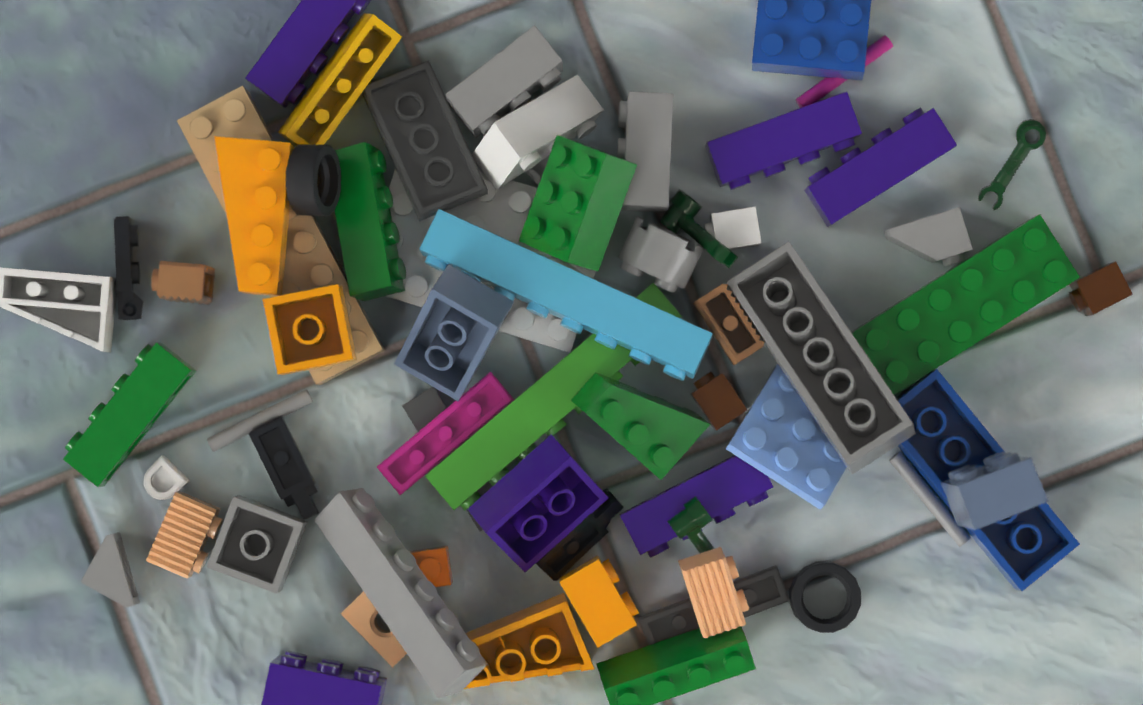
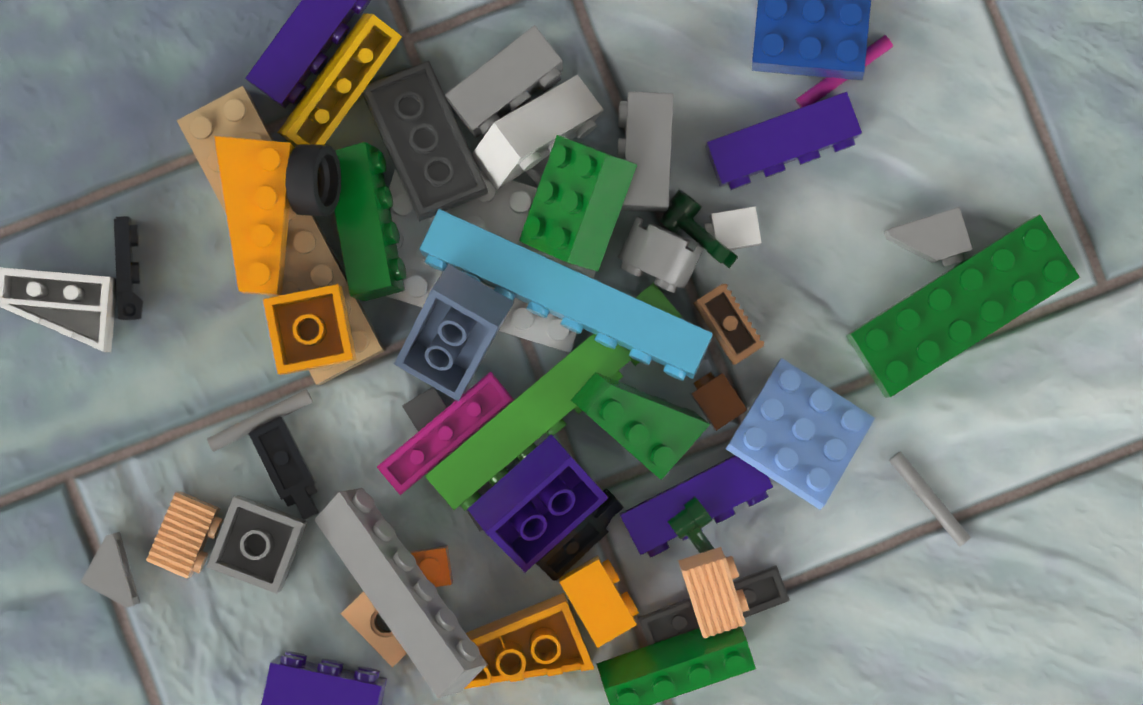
(128, 414): green brick -> none
(164, 479): white tile -> none
(184, 282): medium nougat brick -> none
(821, 358): light grey brick -> none
(851, 607): black tyre -> none
(880, 166): dark purple brick -> none
(952, 438): blue brick -> none
(993, 491): sand blue brick -> none
(1018, 155): dark green brick -> none
(1099, 289): reddish brown brick -> none

